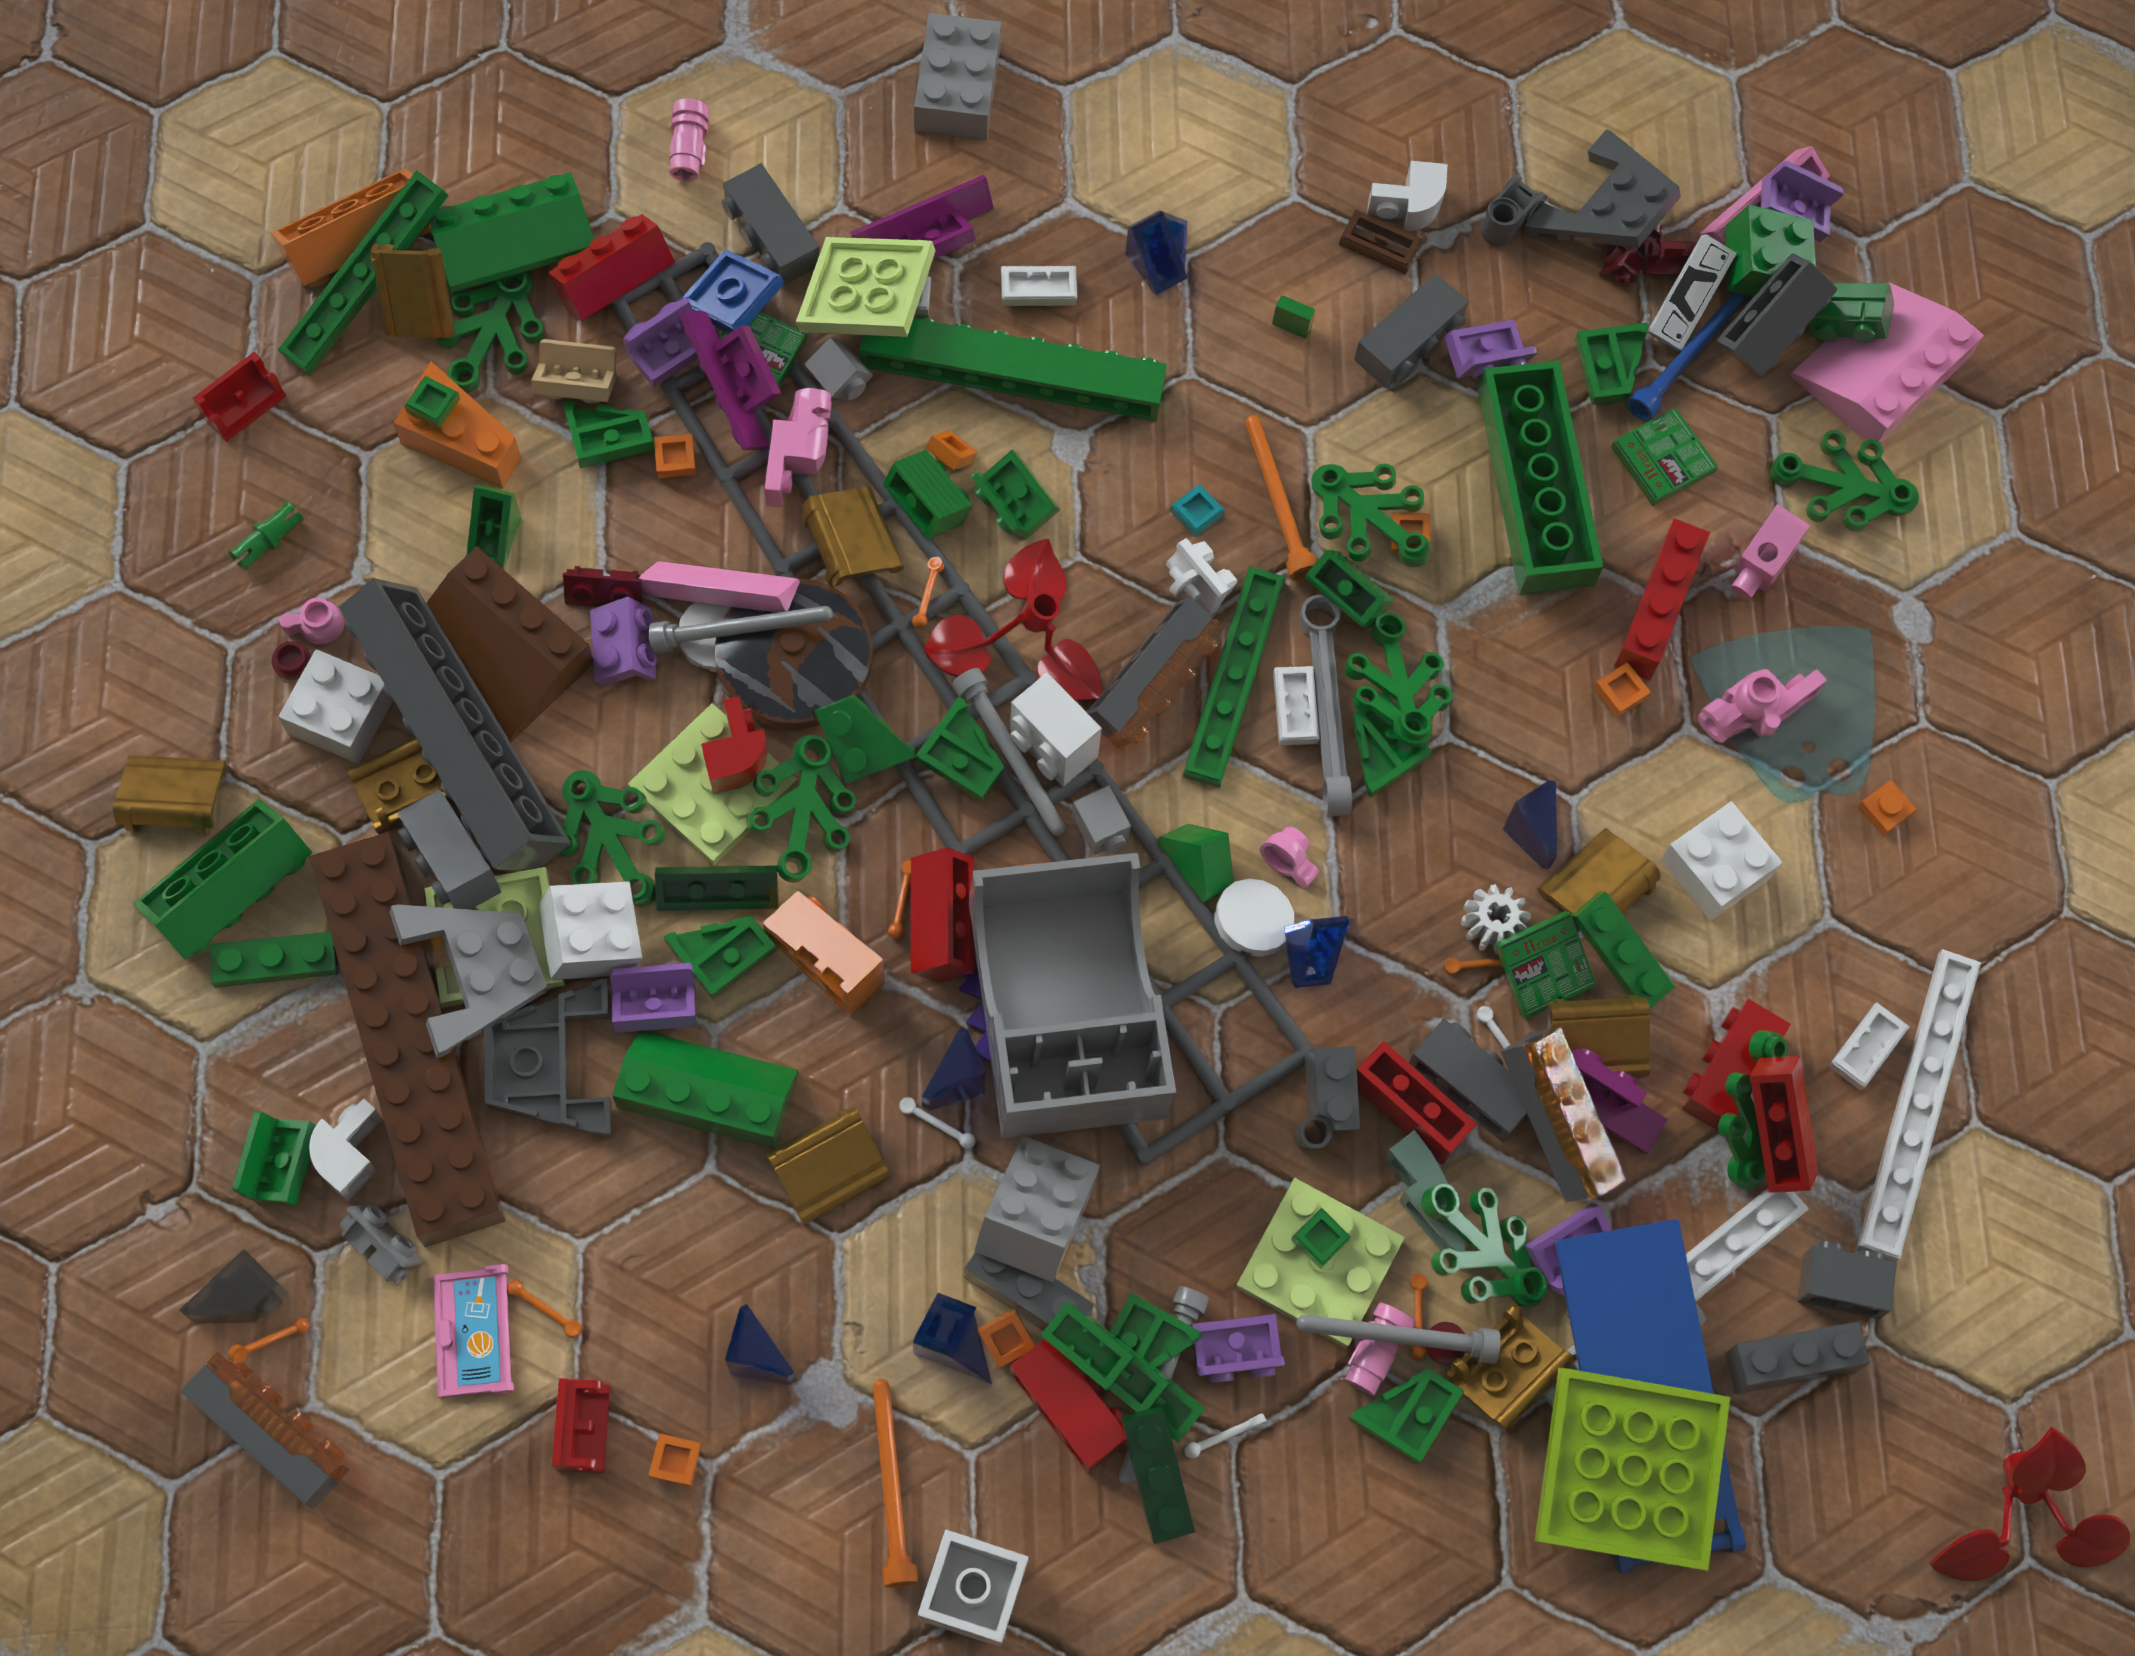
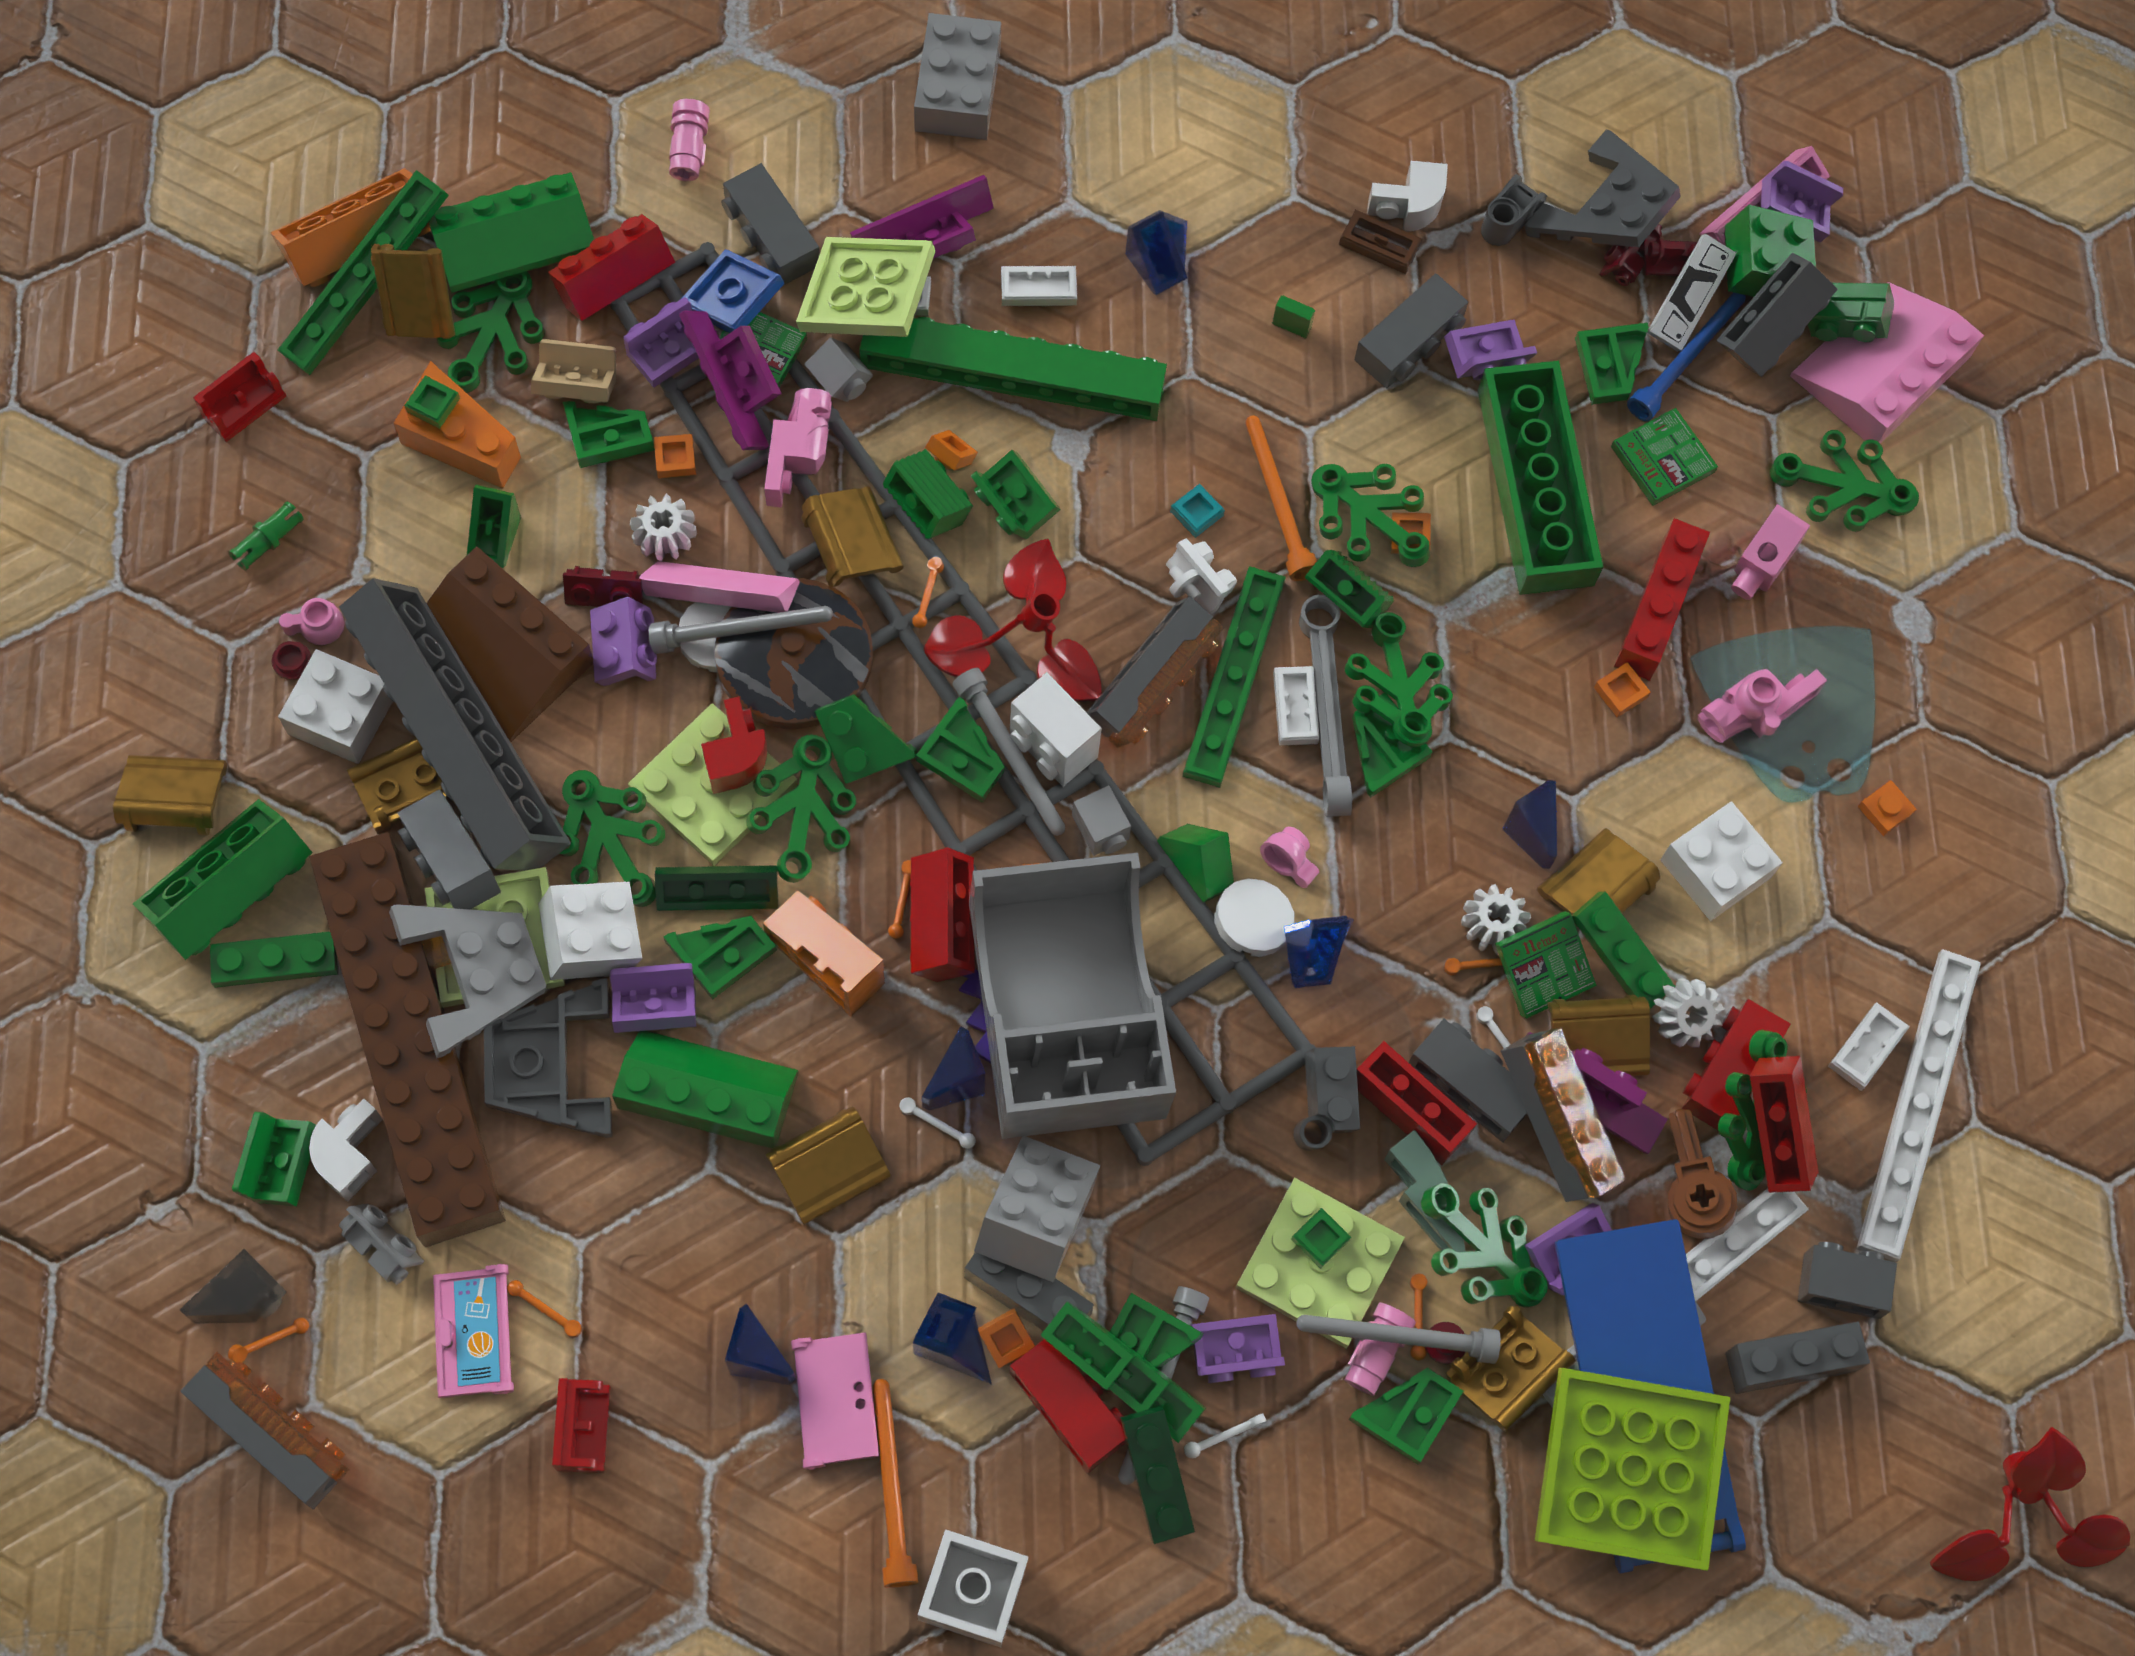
(661, 516): none -> white gear
(675, 1460): orange plate -> none
(834, 1415): none -> bright pink door
(1698, 1179): none -> dark orange piece
(1701, 1016): none -> white gear

